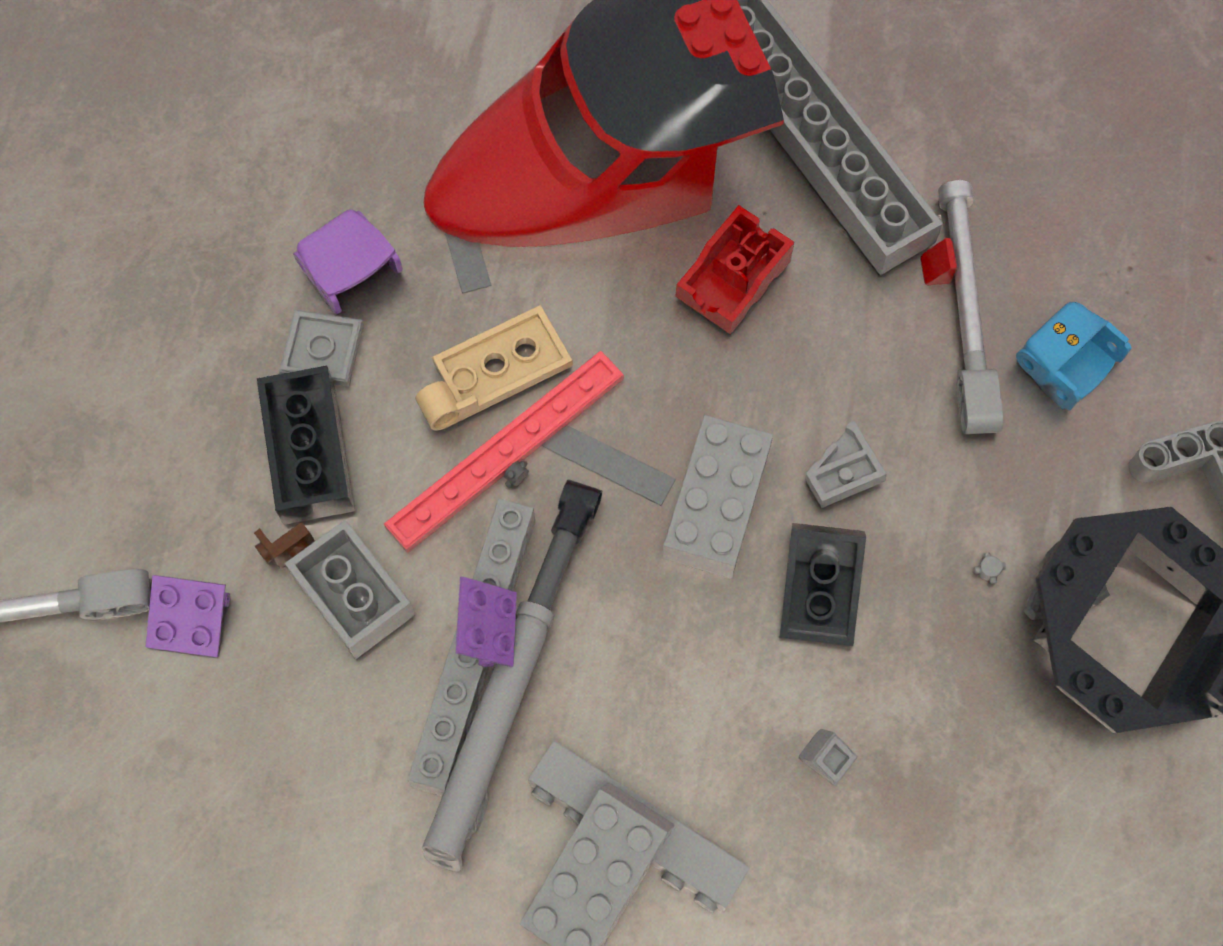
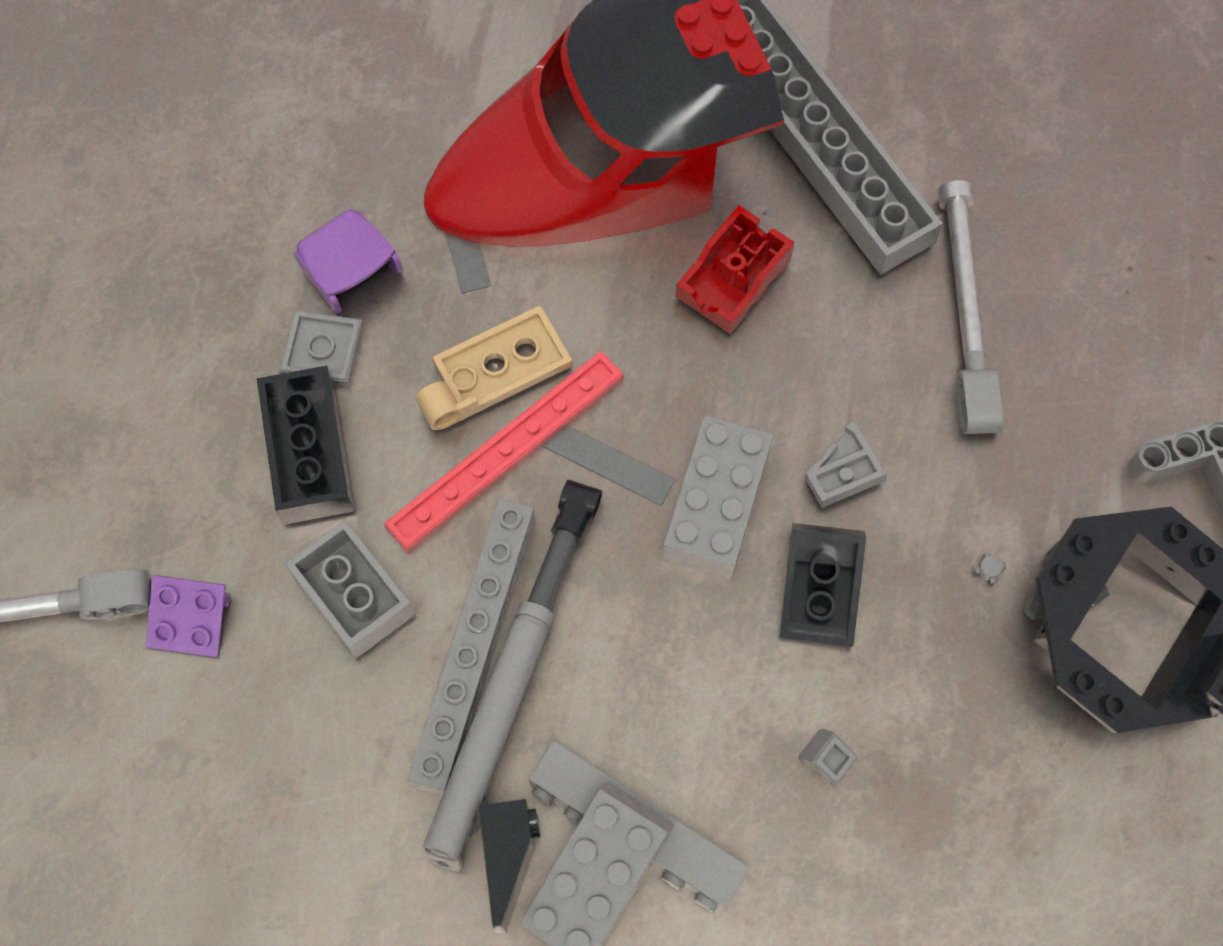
(284, 547): reddish brown bracket -> none
(486, 623): medium lavender hinge -> none
(508, 850): none -> black slope
(516, 473): dark grey piece -> none
(939, 263): red slope -> none
(1072, 354): dark azure piece -> none

